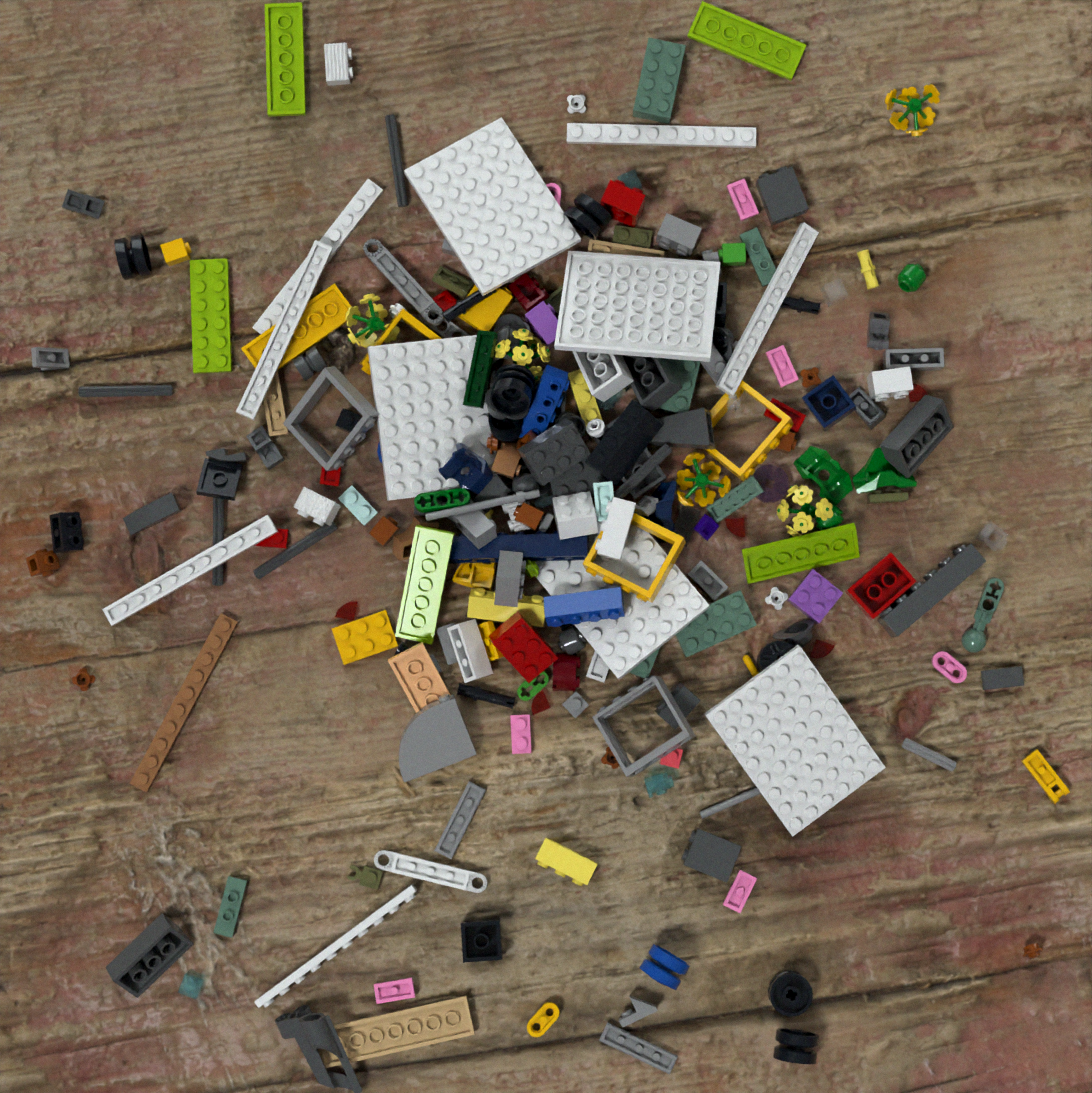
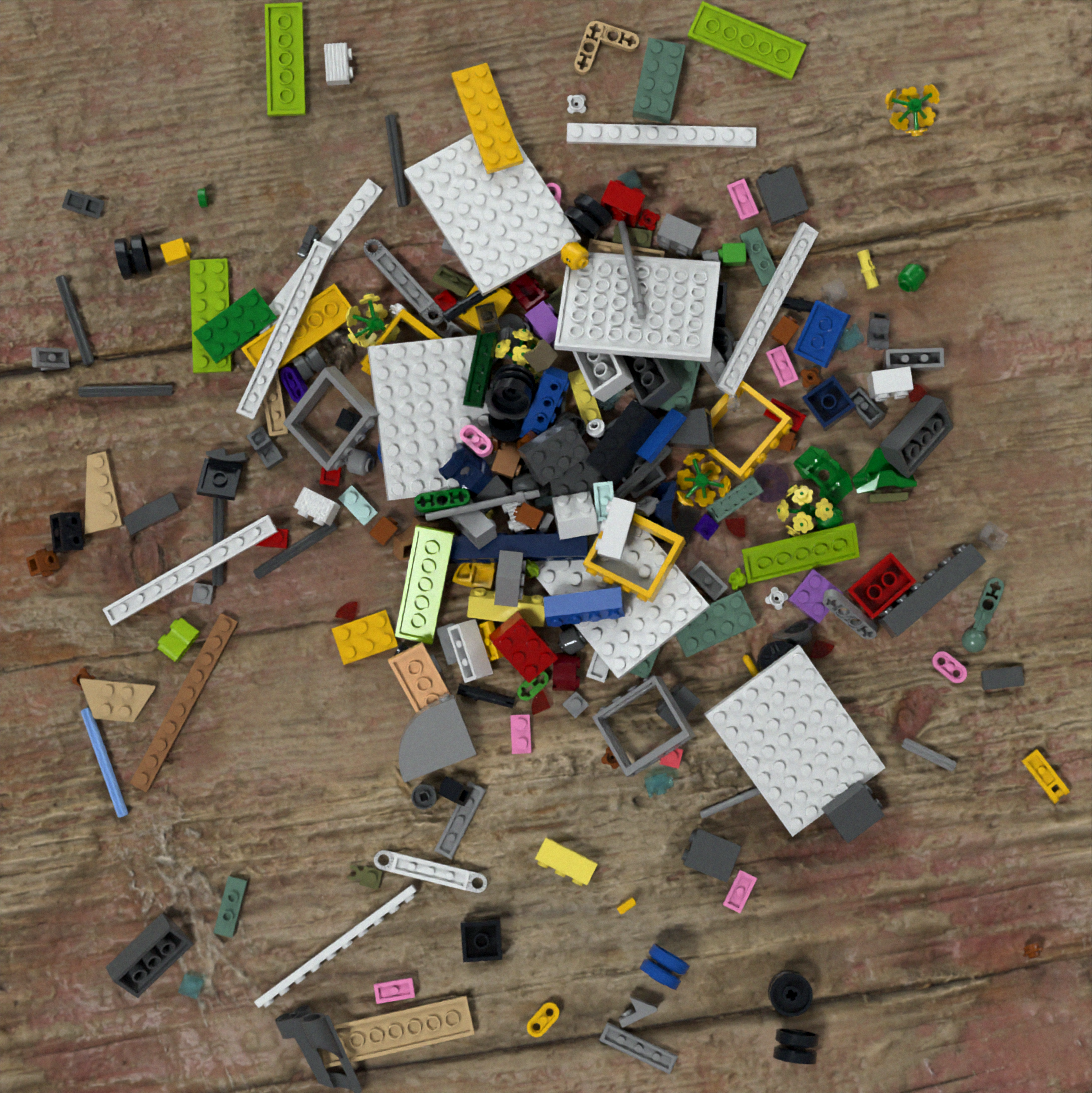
(74, 319): none -> dark grey axle
(101, 504): none -> tan wing
(104, 763): none -> light blue axle
(115, 699): none -> tan wing
(178, 640): none -> lime brick
(202, 198): none -> green tile
(202, 593): none -> light grey plate
(235, 326): none -> green plate
(293, 383): none -> dark purple plate
(310, 236): none -> dark grey plate
(360, 462): none -> light grey head
(424, 796): none -> dark grey wheel
(455, 791): none -> black brick
(477, 441): none -> bright pink plate
(487, 118): none -> yellow plate
(487, 318): none -> clear smoke plate
(541, 356): none -> dark tan panel
(574, 255): none -> yellow head
(602, 37): none -> tan beam
(626, 905): none -> yellow tile
(638, 299): none -> light grey bar
(648, 214): none -> red plate
(661, 435): none -> blue tile
(737, 579): none -> lime plate
(784, 330): none -> dark orange brick
(821, 333): none -> blue plate
(835, 600): none -> light grey beam
(850, 339): none -> clear light blue brick
(853, 811): none -> dark grey brick

